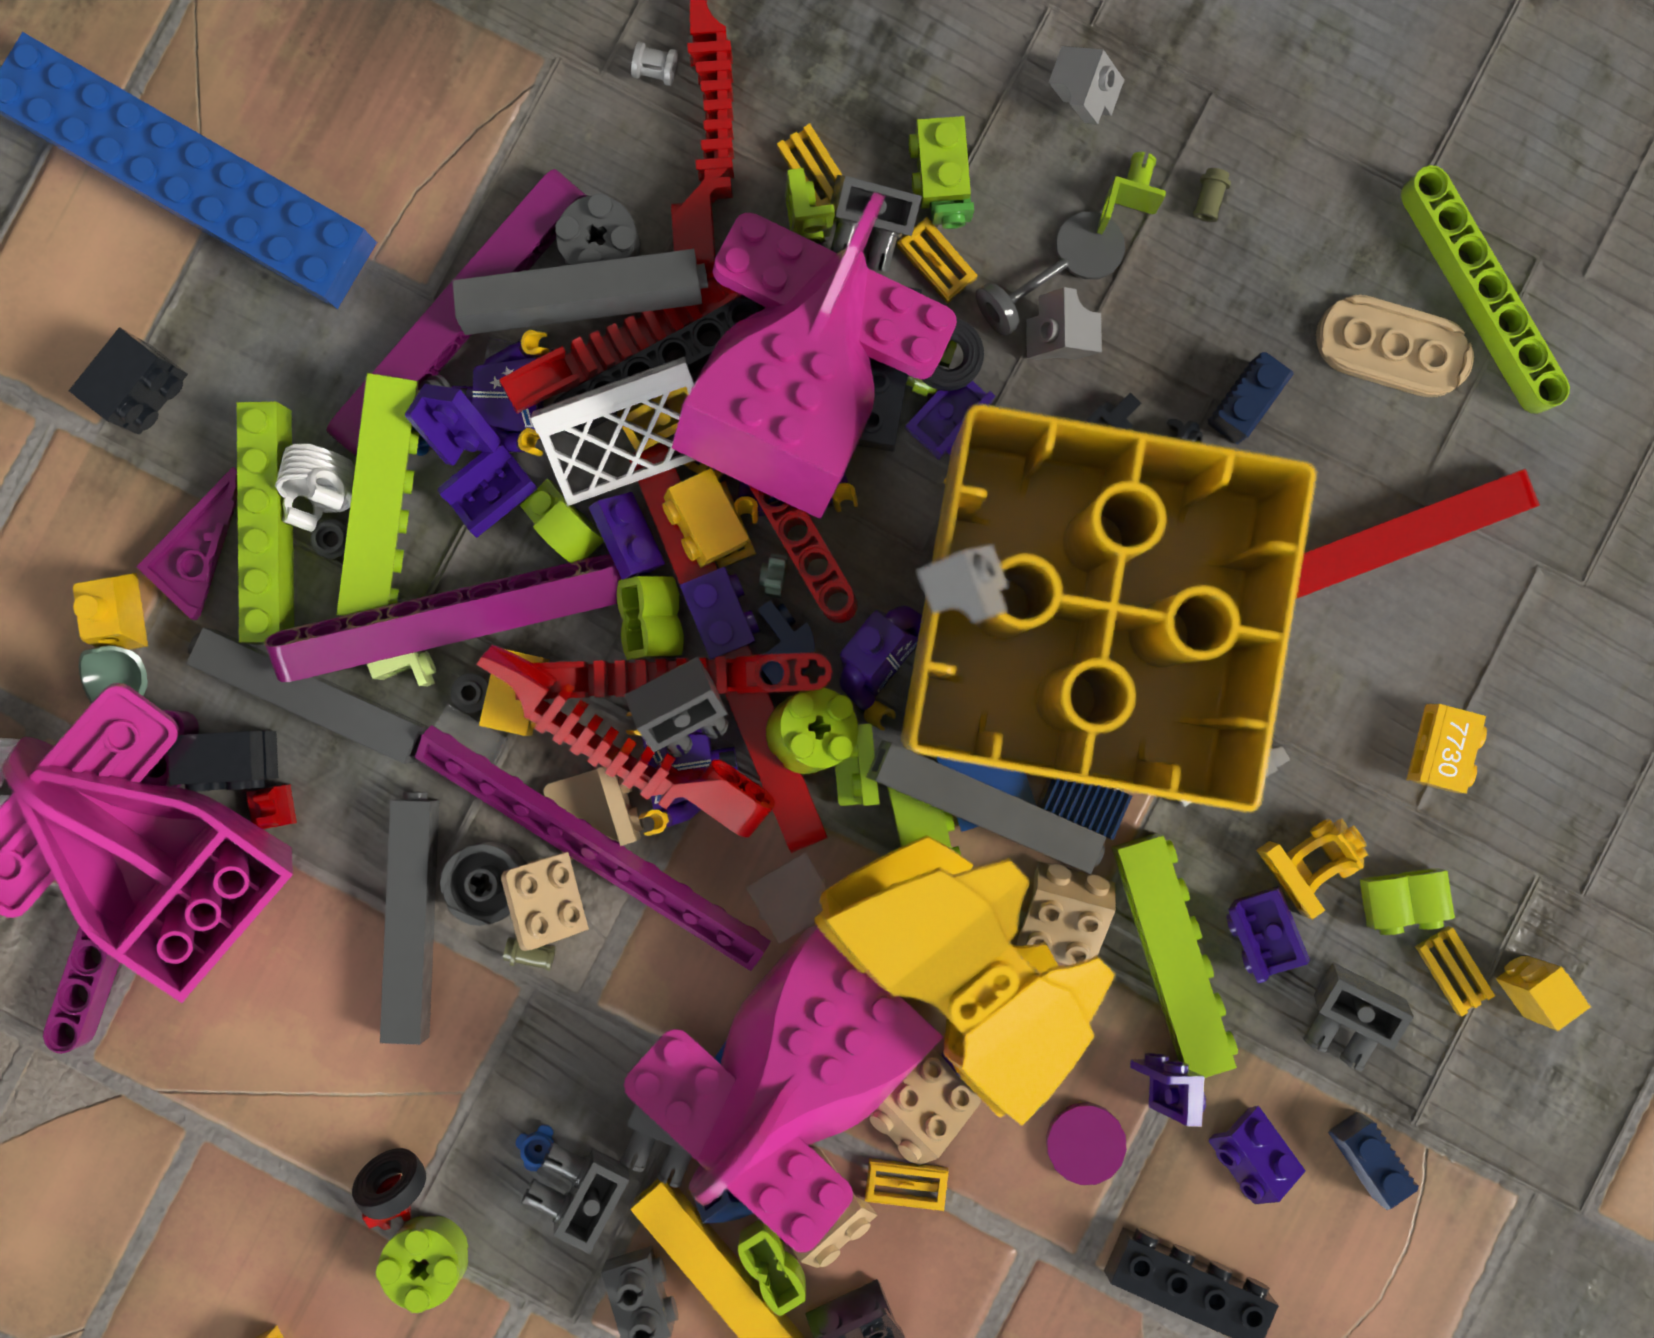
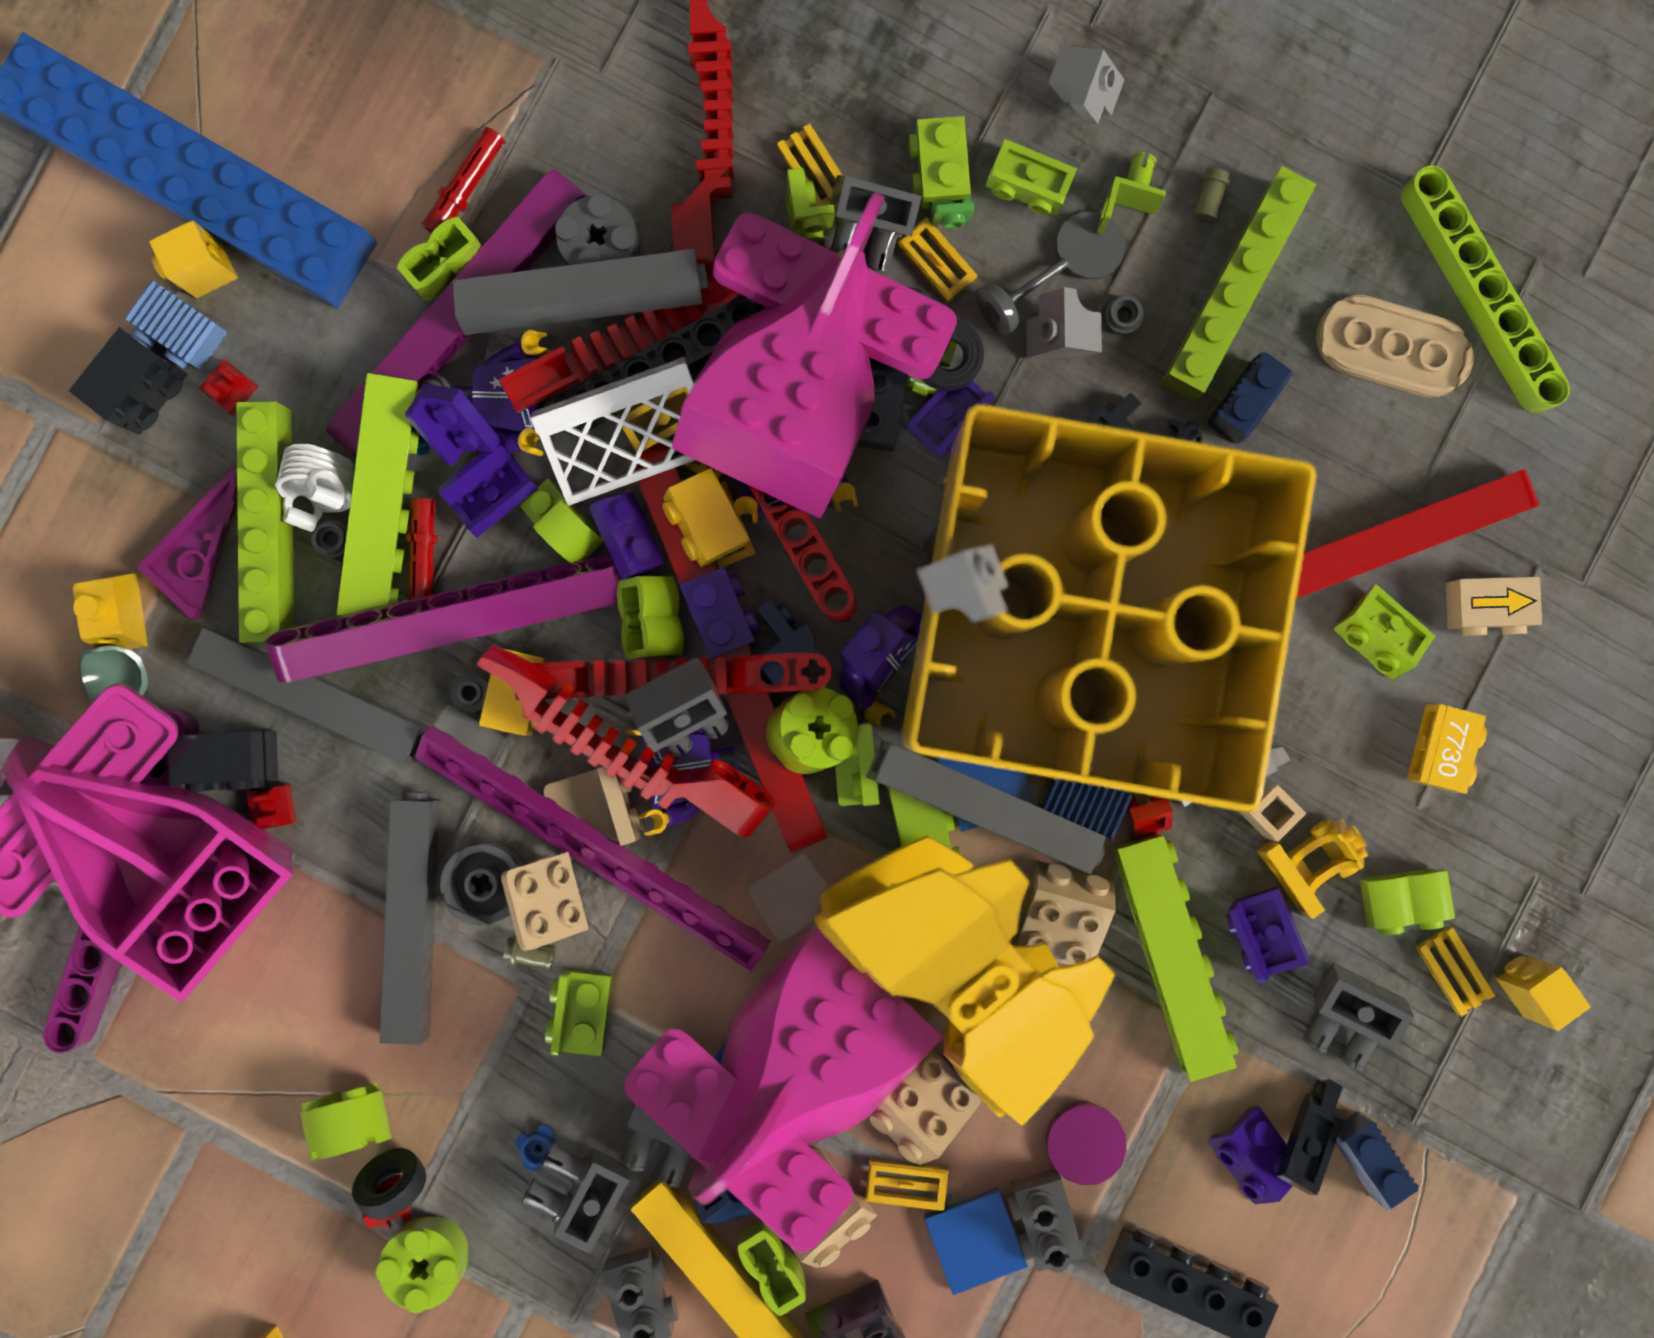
(175, 325): none -> medium blue brick
(192, 259): none -> yellow brick
(227, 386): none -> red tile
(345, 1124): none -> lime brick
(419, 661): yellowish green bracket -> none
(421, 547): none -> red pin
(437, 262): none -> lime brick
(454, 196): none -> red pin
(580, 1012): none -> lime bracket
(654, 63): light grey bush -> none
(773, 575): sand green plate -> none
(975, 1241): none -> blue tile
(1030, 178): none -> lime bracket
(1047, 1221): none -> dark grey brick
(1127, 303): none -> dark grey plate
(1150, 817): none -> red tile
(1173, 1088): dark purple bracket -> none
(1238, 284): none -> lime brick
(1275, 814): none -> tan brick
(1312, 1138): none -> black hinge
(1385, 633): none -> lime bracket
(1493, 603): none -> tan brick

